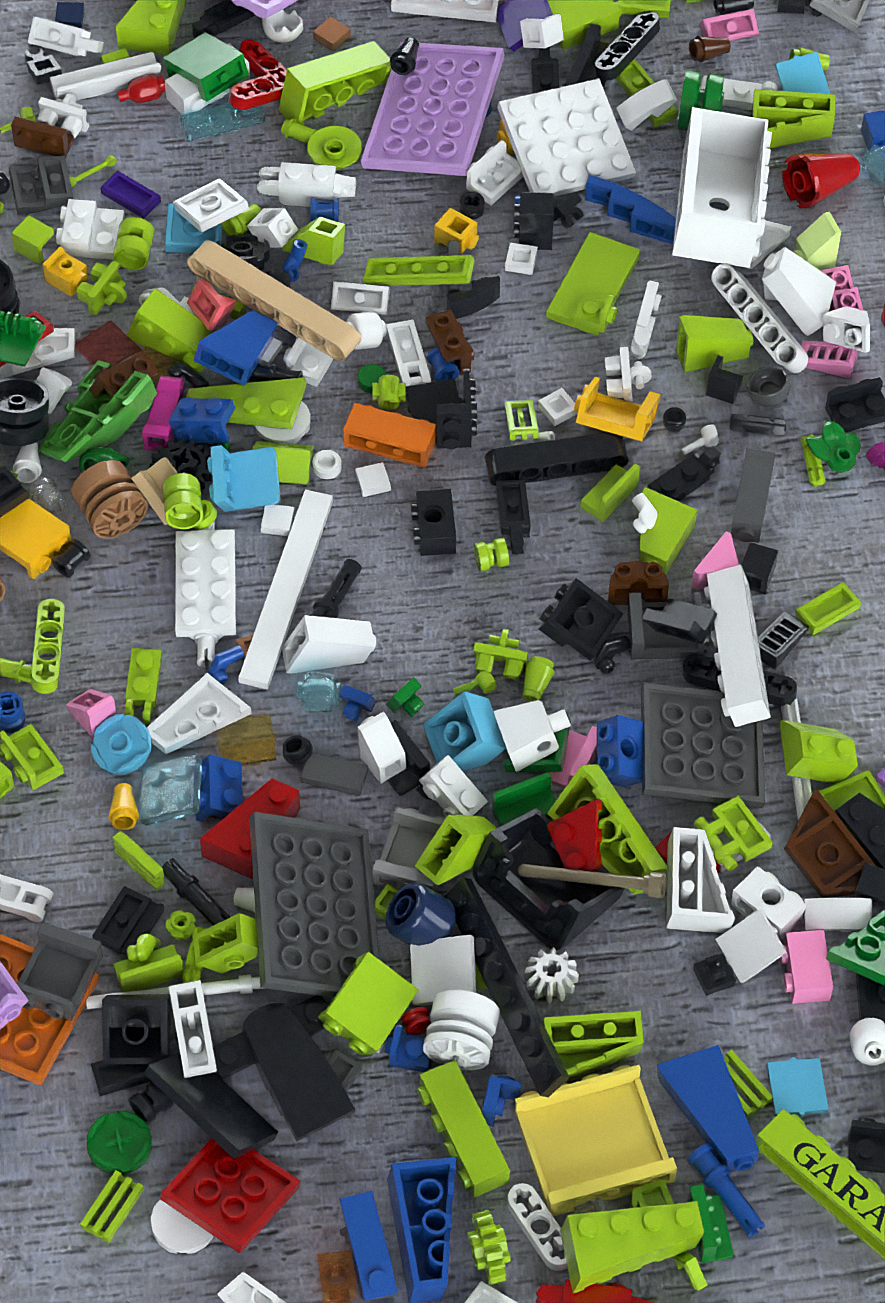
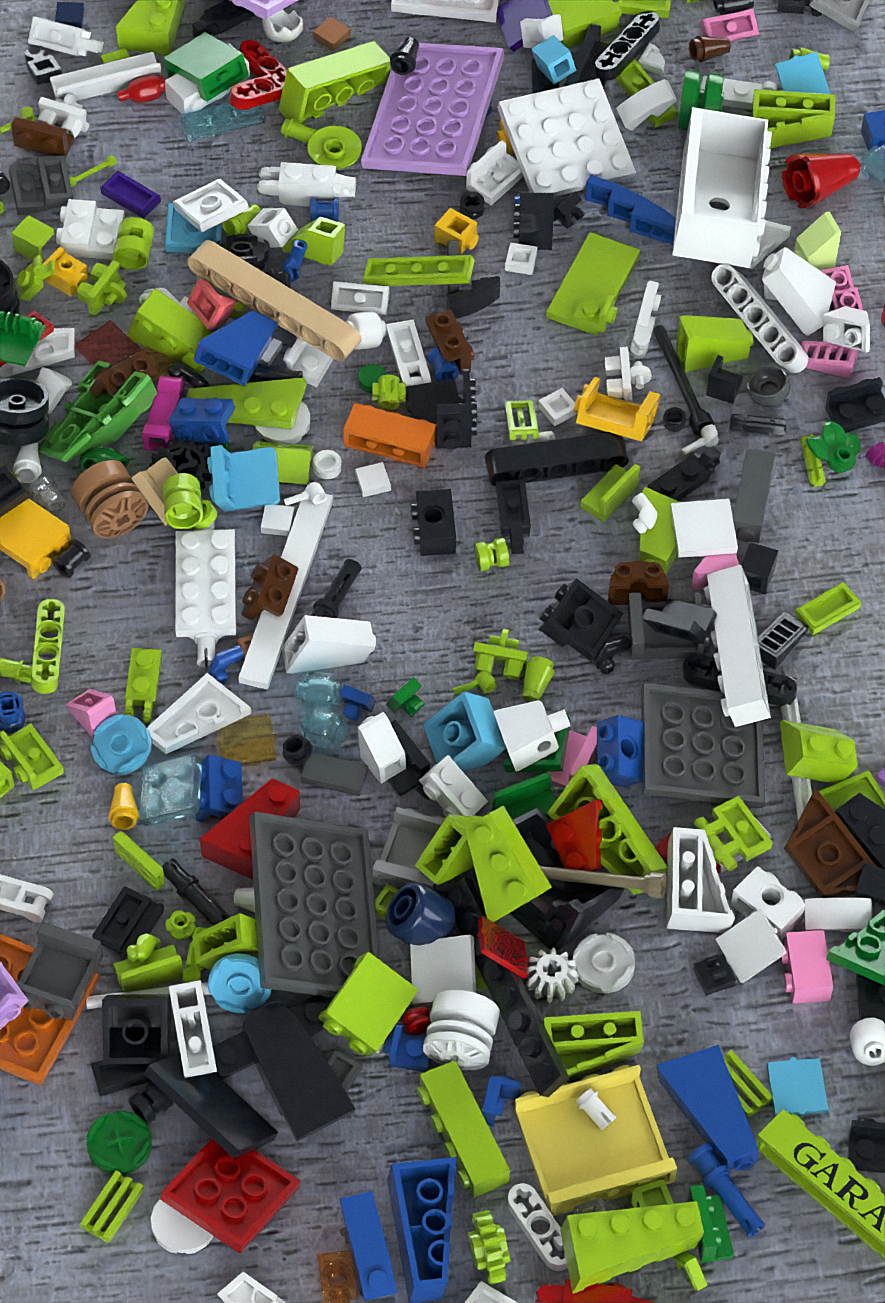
(31, 279): none -> lime plate
(236, 983): none -> medium azure tile
(270, 587): none -> reddish brown bracket
(313, 491): none -> white hand
(324, 727): none -> clear light blue head
(502, 947): none -> red piece
(503, 864): none -> lime wedge
(553, 59): none -> medium azure brick
(595, 1108): none -> white pin
(604, 962): none -> white tile
(652, 60): none -> white tile
(699, 418): none -> black piece
(703, 528): none -> white tile

